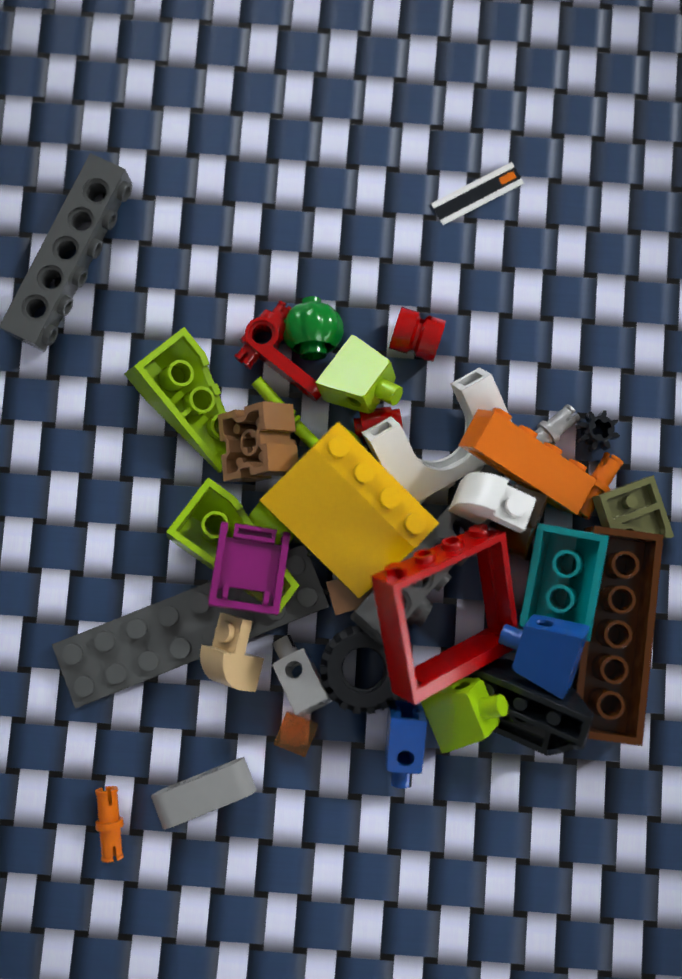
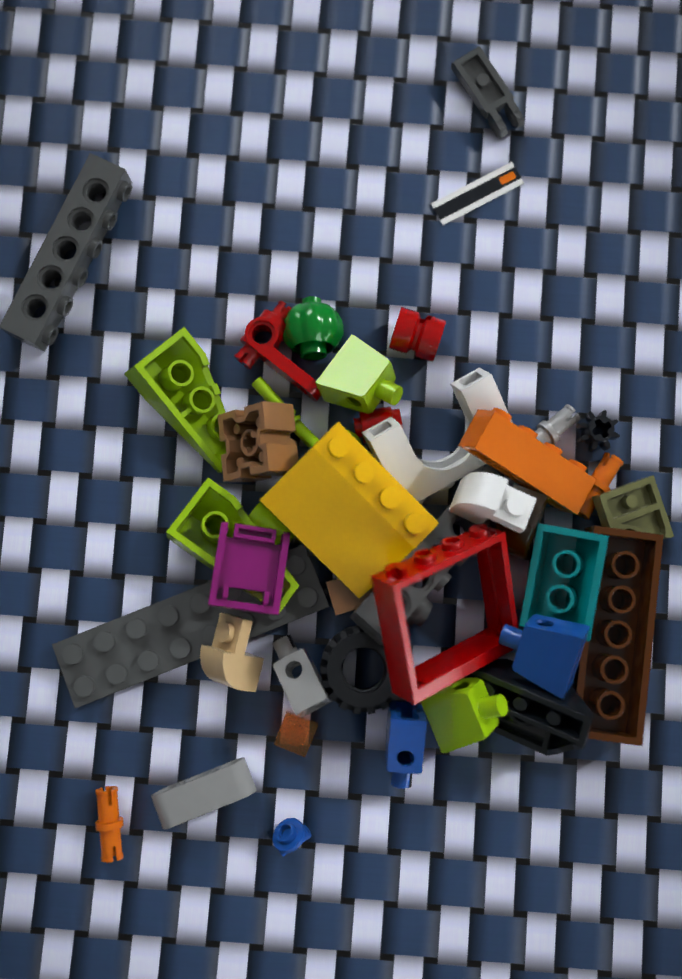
(290, 835): none -> blue plate
(487, 90): none -> dark grey hinge

